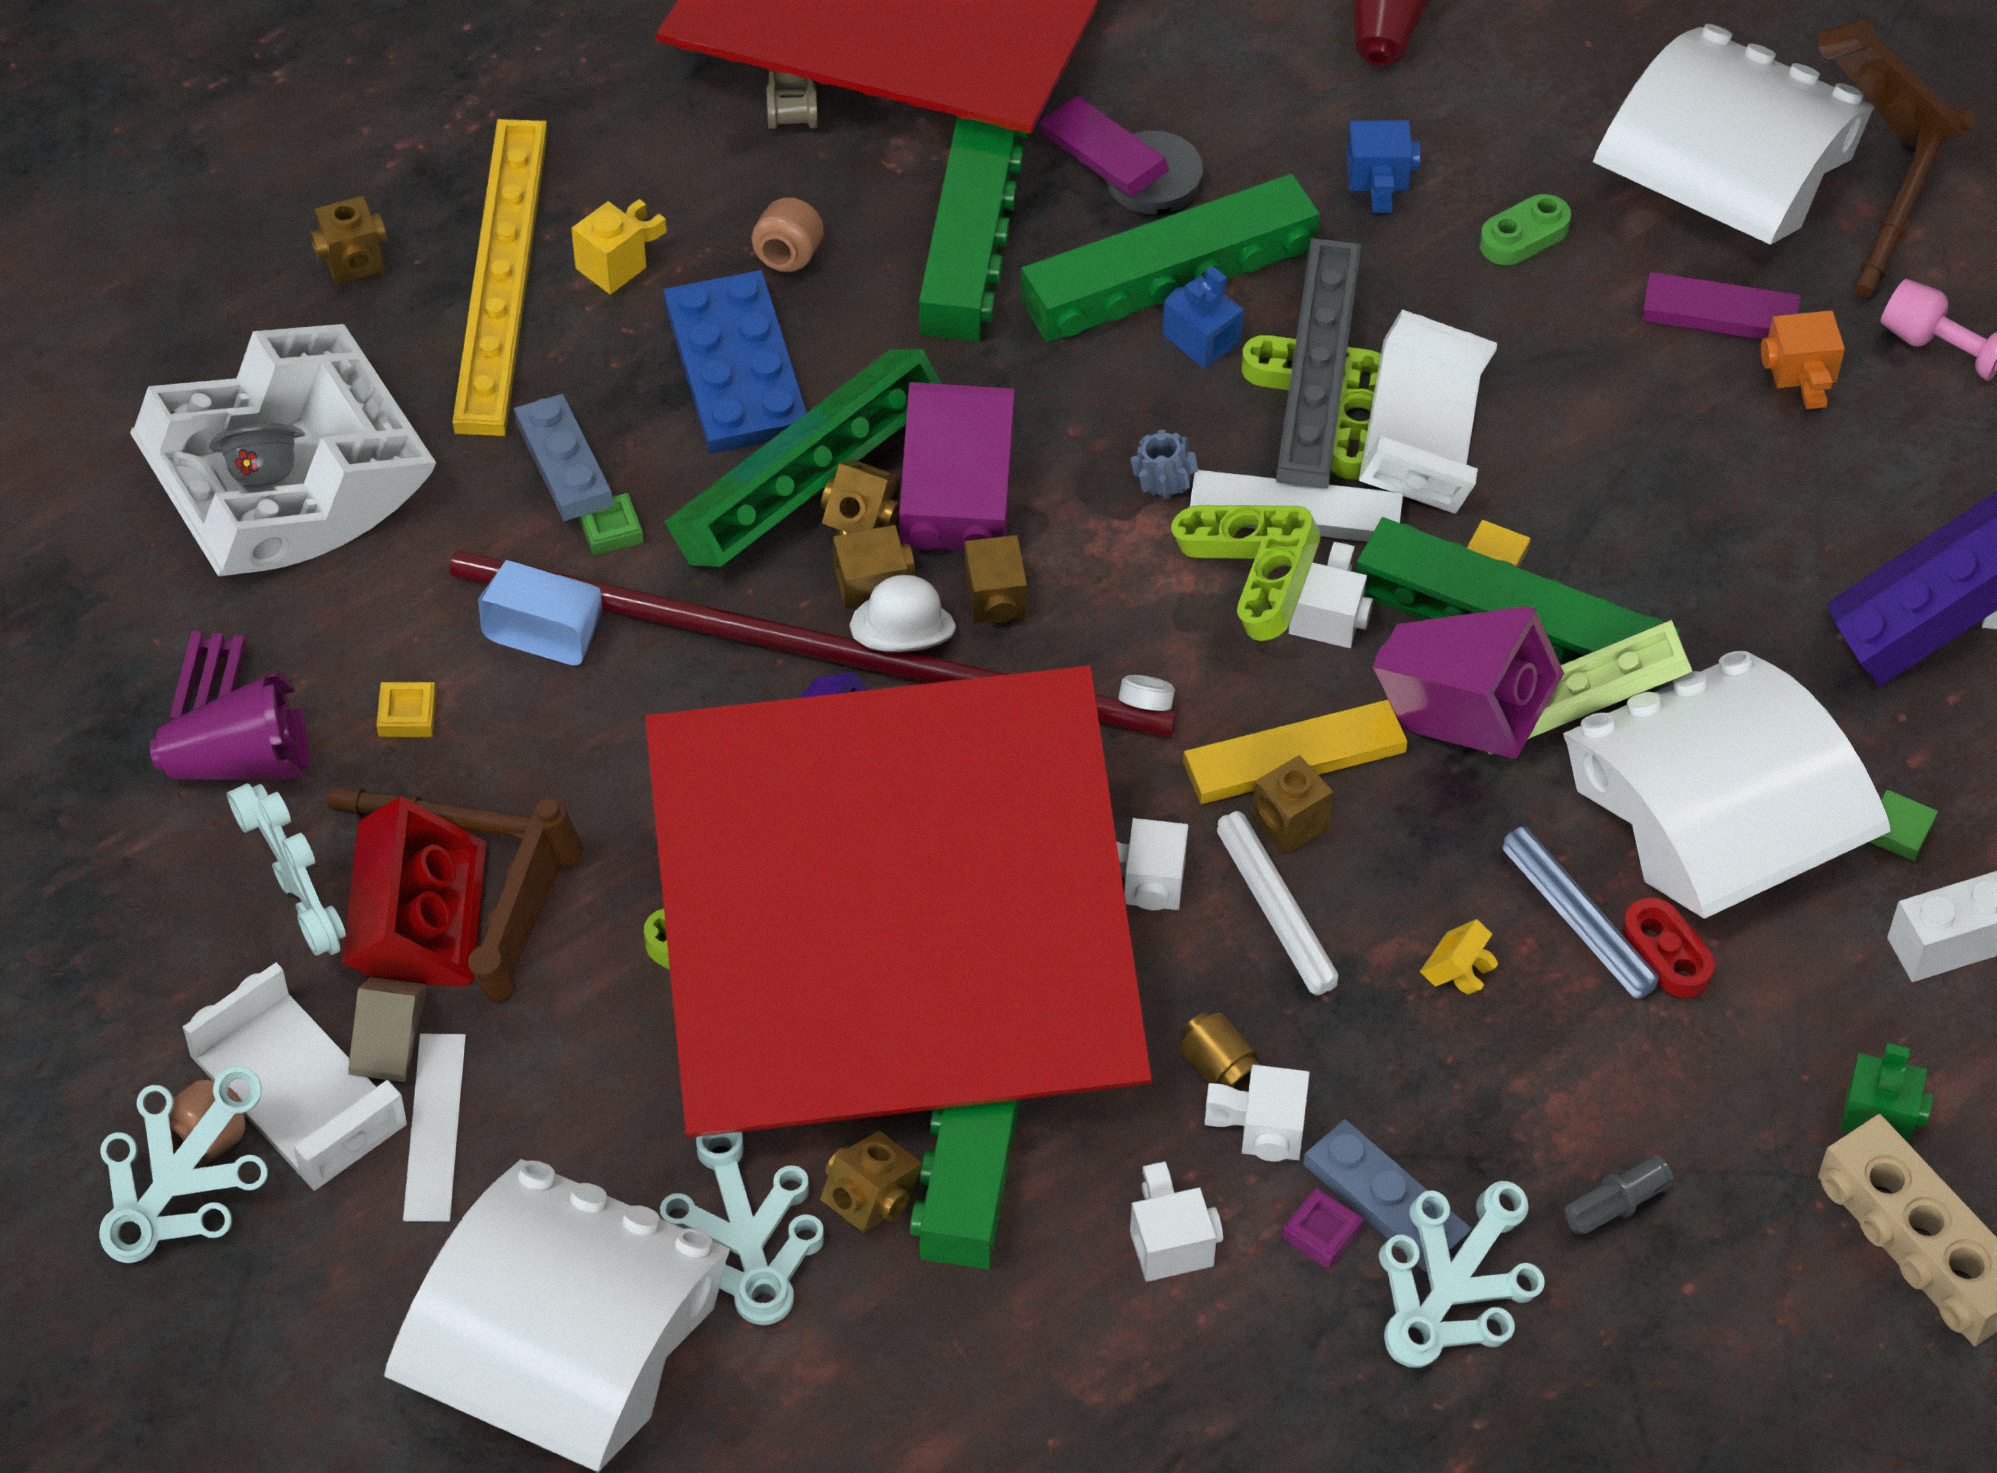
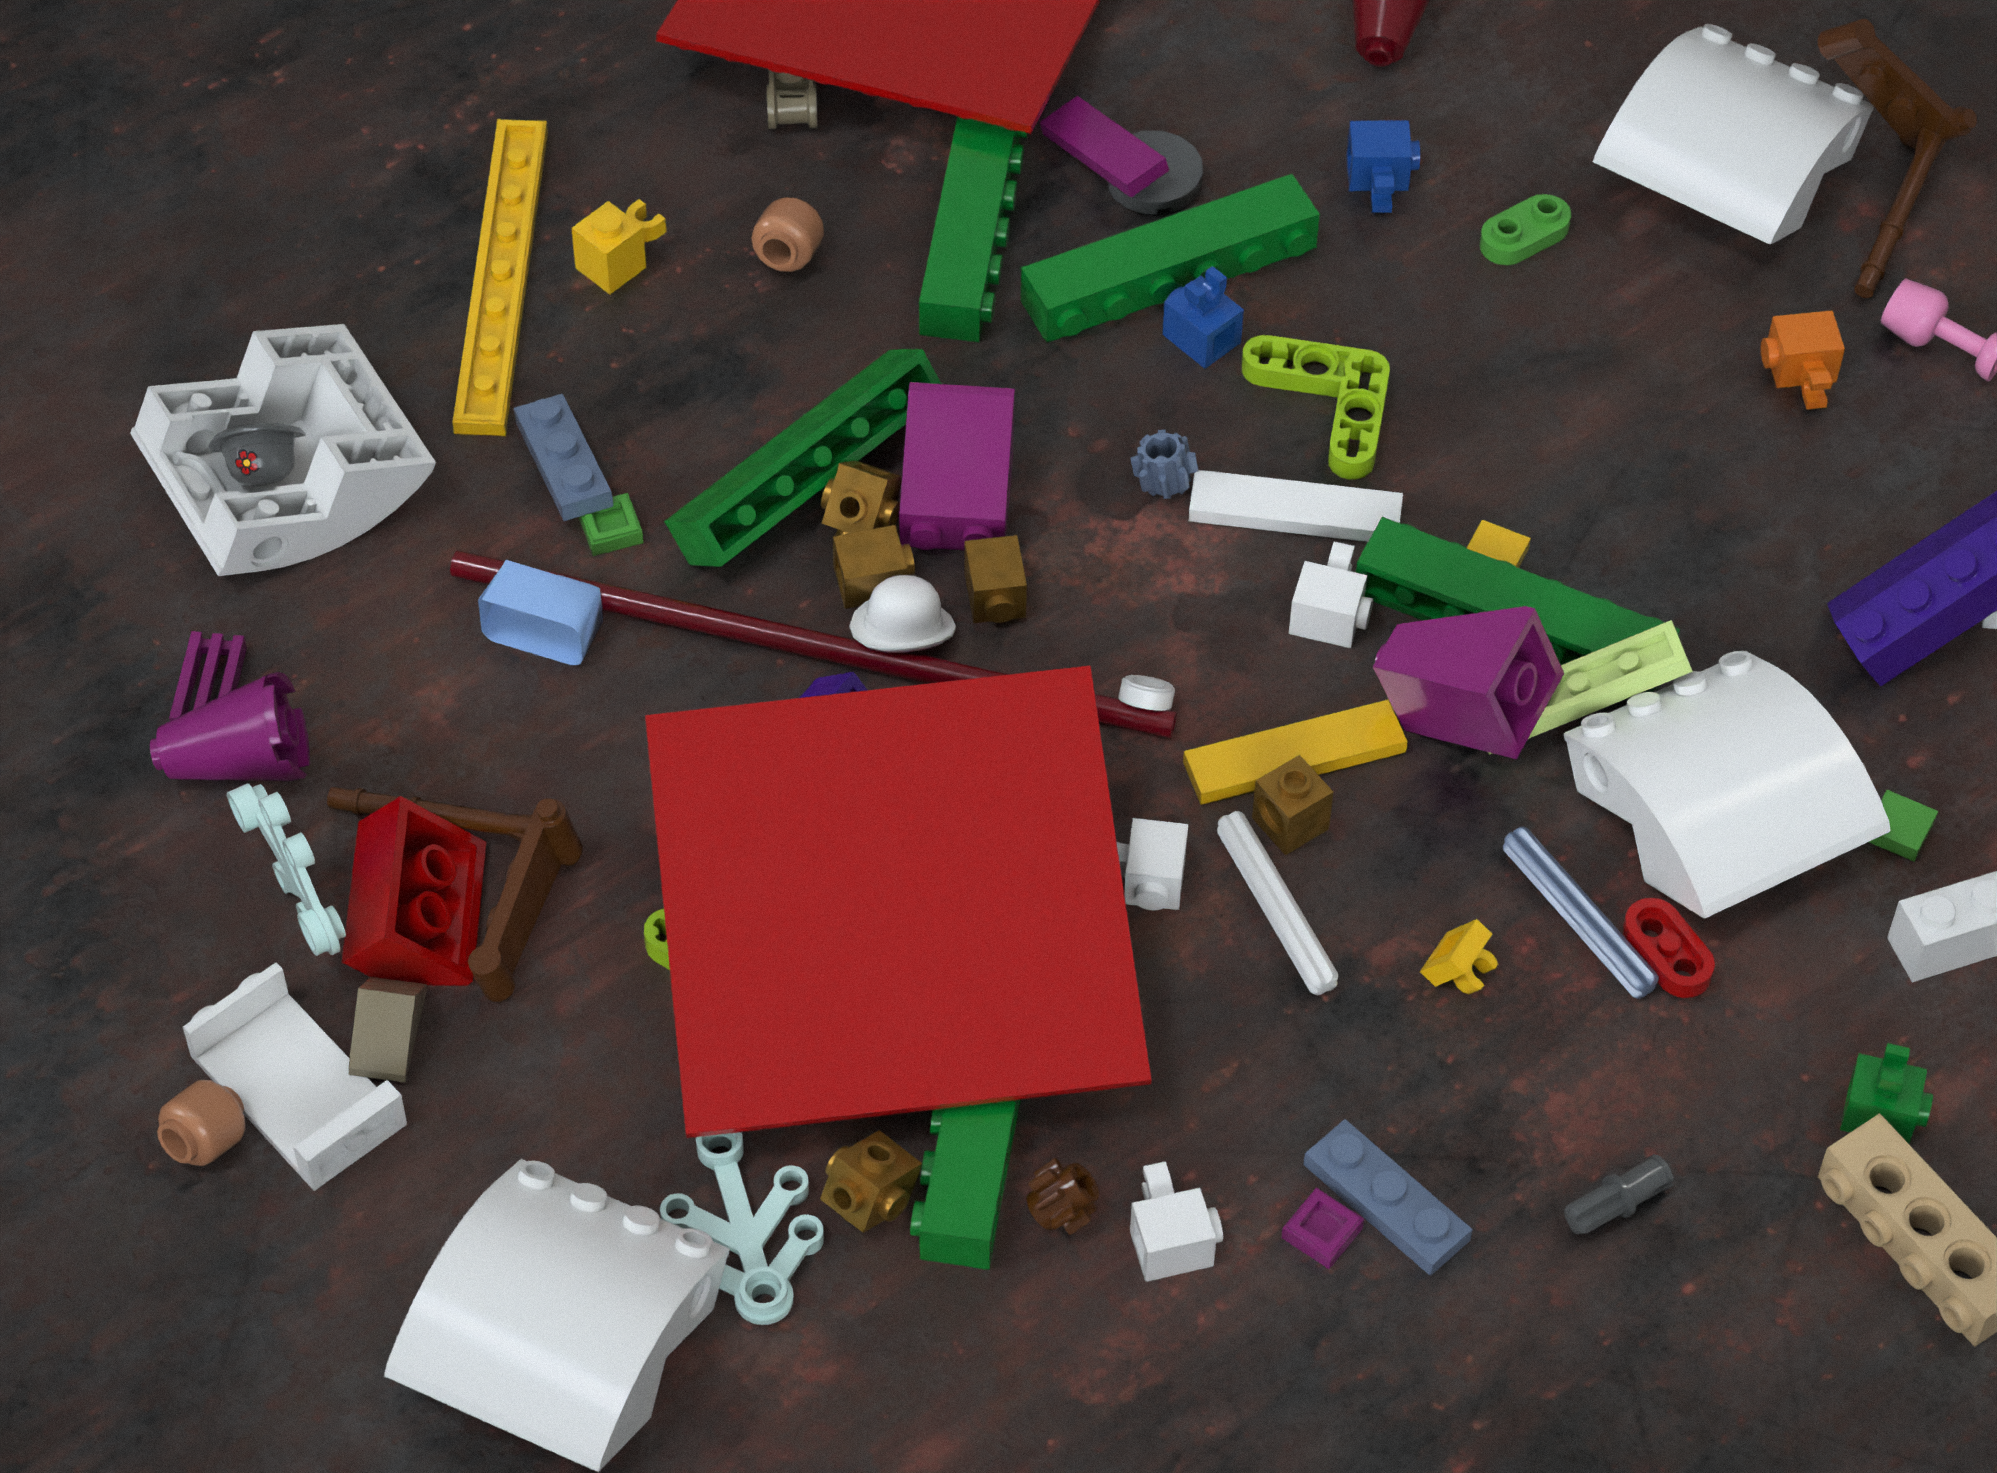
(175, 1172): light aqua plant -> none
(349, 239): pearl gold brick -> none
(406, 709): yellow tile -> none
(434, 1128): white sticker -> none
(734, 360): blue plate -> none
(1062, 1196): none -> reddish brown gear
(1218, 1051): pearl gold brick -> none
(1269, 1111): white brick -> none
(1283, 538): lime beam -> none
(1318, 363): dark grey tile -> none
(1425, 411): white panel -> none
(1452, 1280): light aqua plant -> none
(1714, 305): magenta tile -> none

